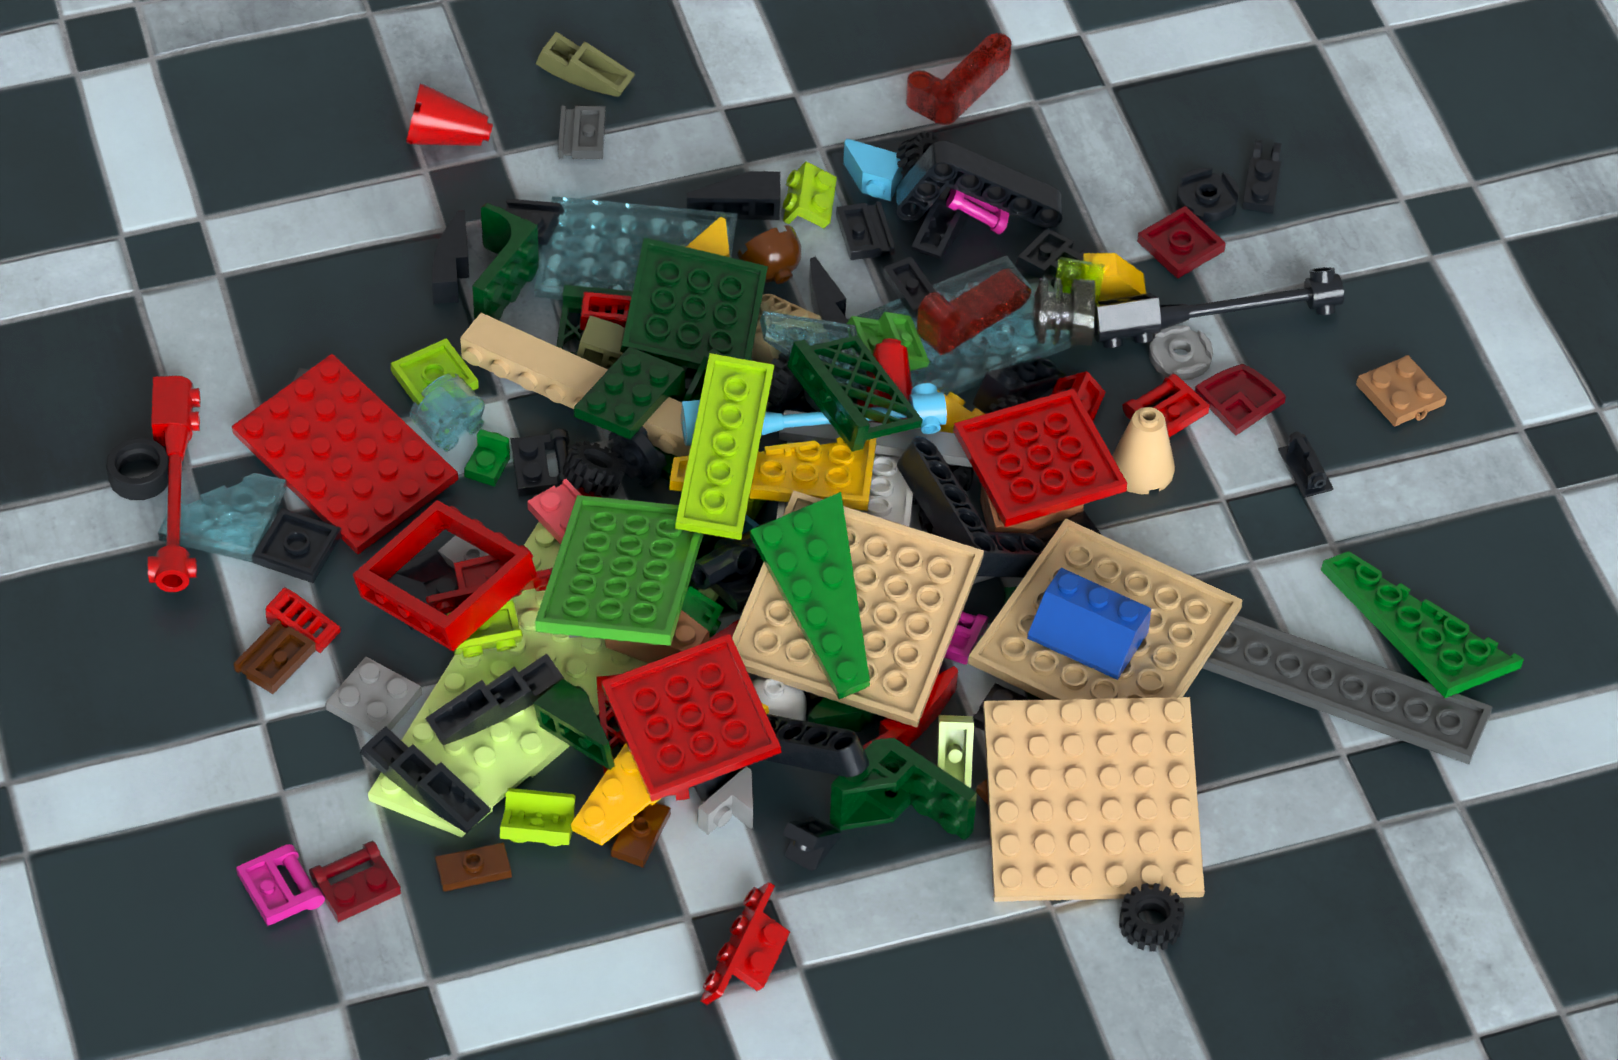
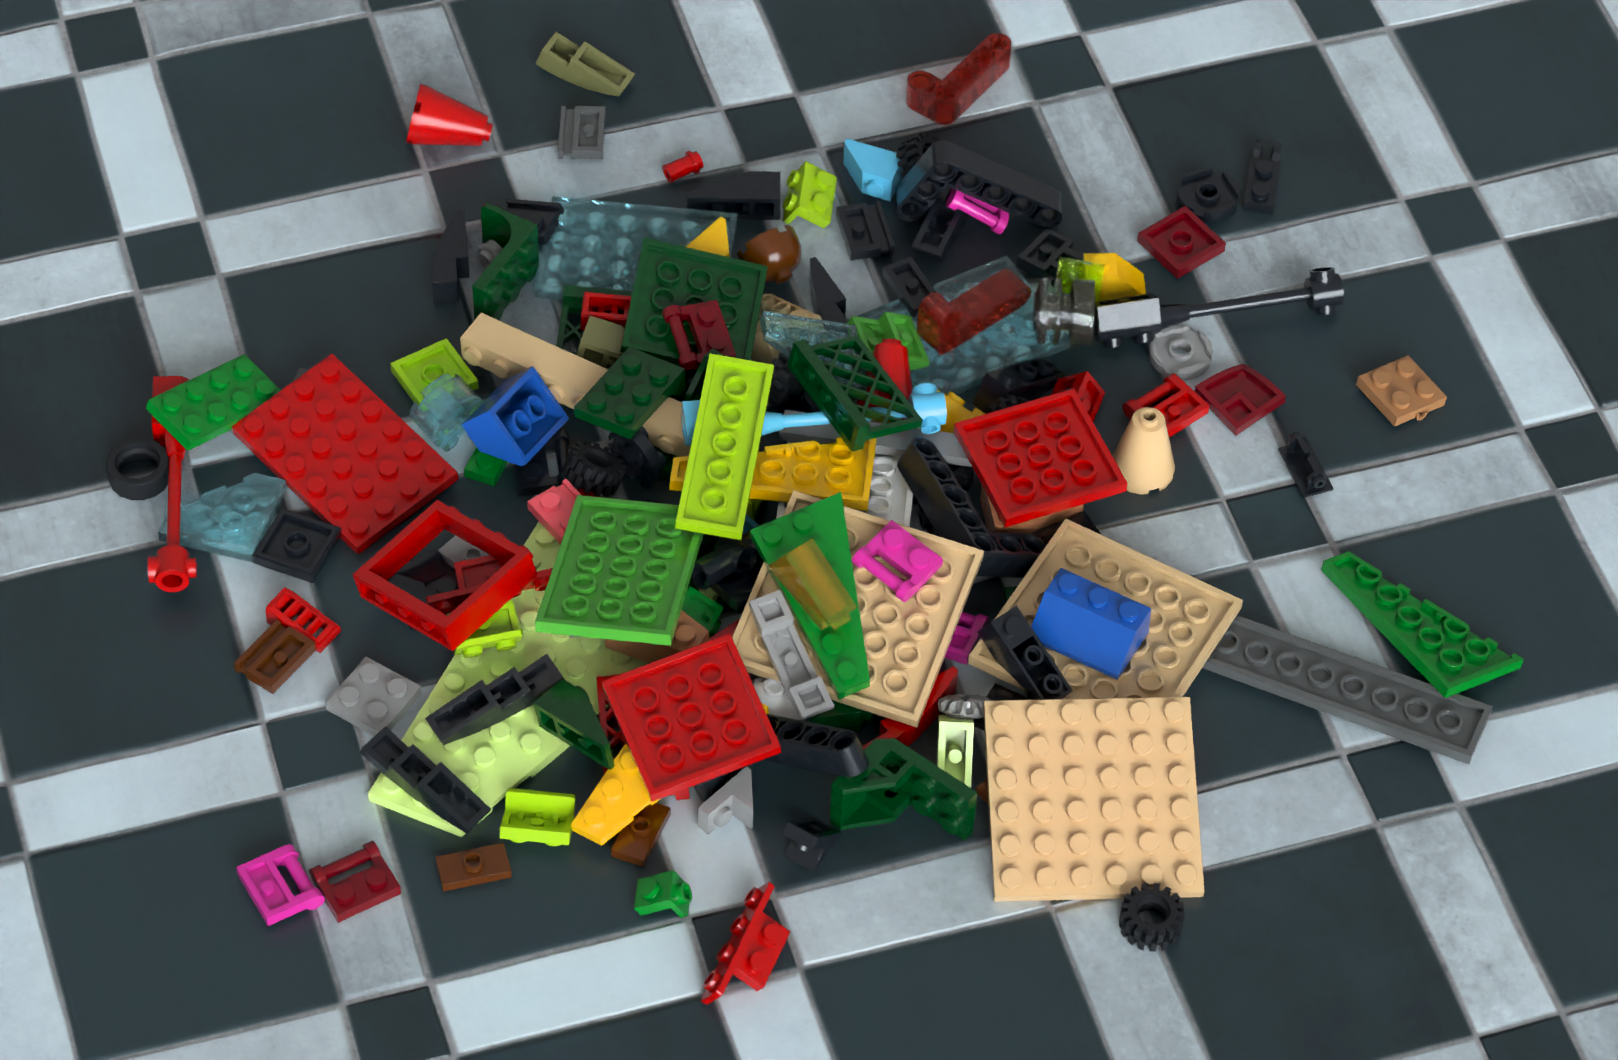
(212, 401): none -> green plate
(488, 252): none -> light grey plate
(516, 419): none -> blue slope
(662, 893): none -> green bracket
(683, 166): none -> red pin
(707, 330): none -> dark red plate
(789, 656): none -> light grey slope
(814, 585): none -> clear yellow slope
(902, 553): none -> dark pink plate
(962, 706): none -> light grey gear
(1024, 656): none -> black slope

